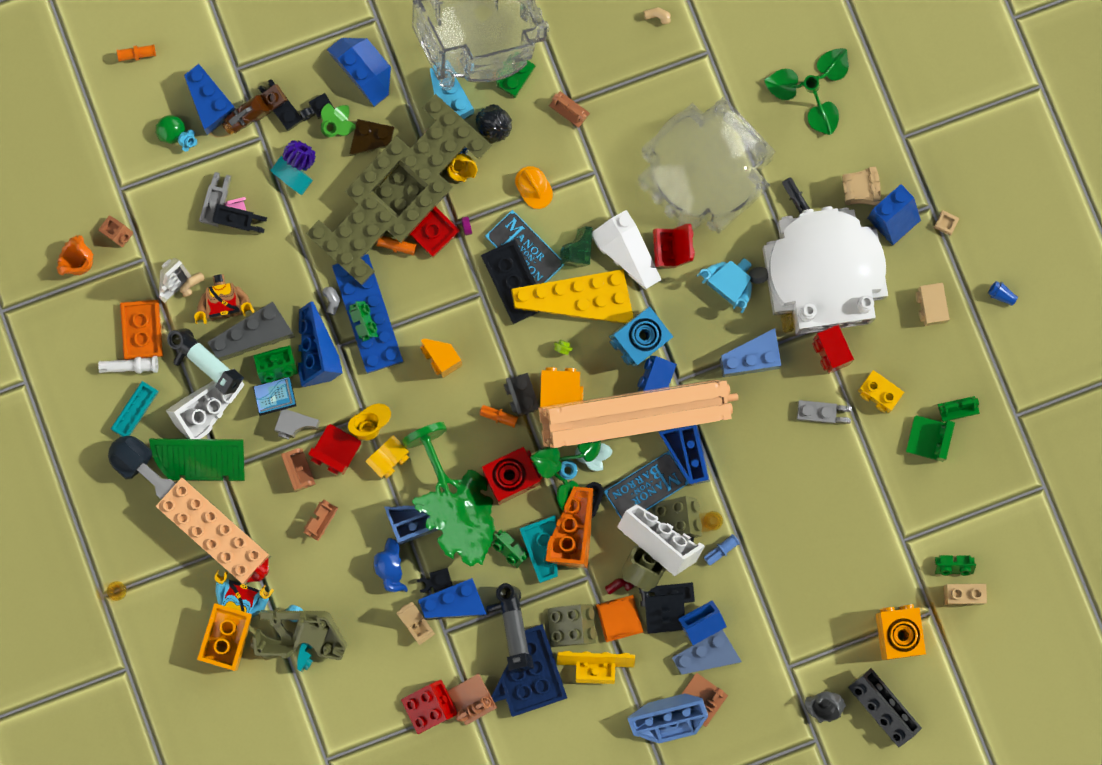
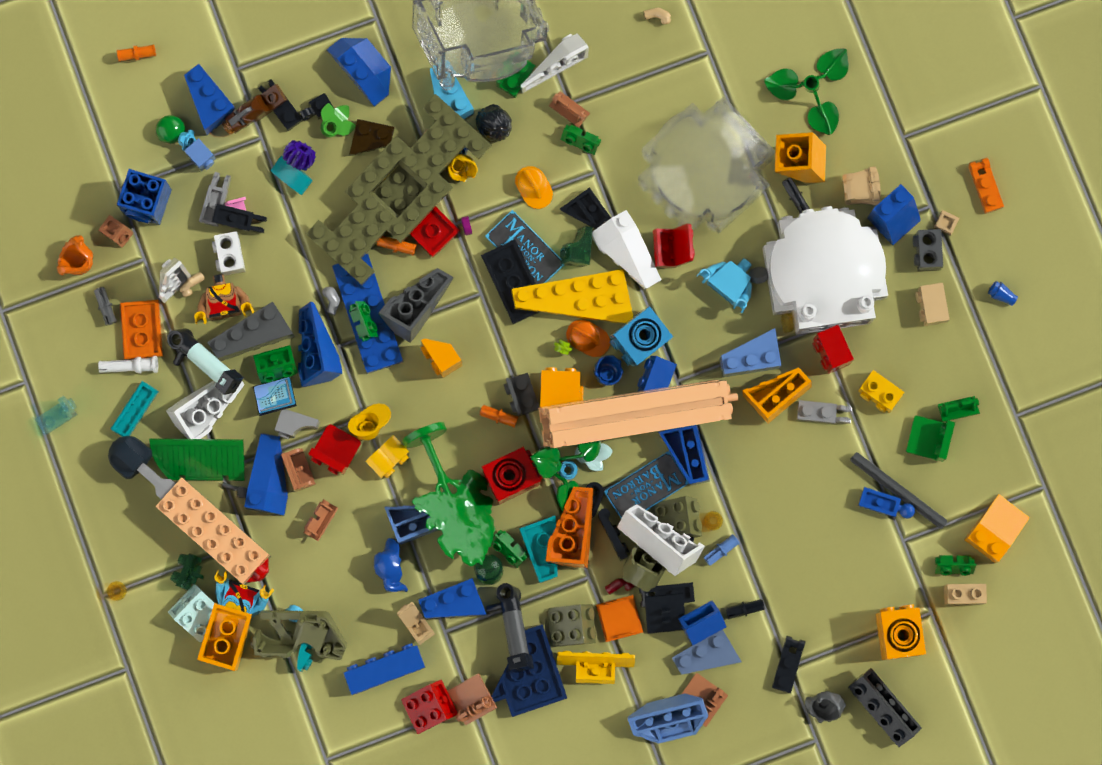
(57, 415): none -> clear light blue bracket
(105, 306): none -> dark grey axle
(144, 197): none -> blue brick
(189, 573): none -> clear green hips
(193, 612): none -> light aqua bracket
(200, 155): none -> medium blue brick
(233, 252): none -> white brick
(241, 491): none -> dark grey hand
(267, 481): none -> blue wedge
(385, 669): none -> blue brick
(412, 308): none -> dark grey wedge
(438, 580): black plate -> none
(490, 571): none -> clear green hair
(565, 55): none -> white wedge
(587, 209): none -> black wing
(588, 143): none -> green hinge
(588, 338): none -> orange piece
(608, 370): none -> blue hair
(612, 532): none -> black plate
(744, 608): none -> black axle
(777, 394): none -> light orange wedge
(788, 665): none -> black plate
(801, 157): none -> light orange slope
(885, 504): none -> blue plate
(898, 490): none -> dark grey axle
(933, 250): none -> dark grey brick
(986, 186): none -> orange plate
(997, 529): none -> light orange slope

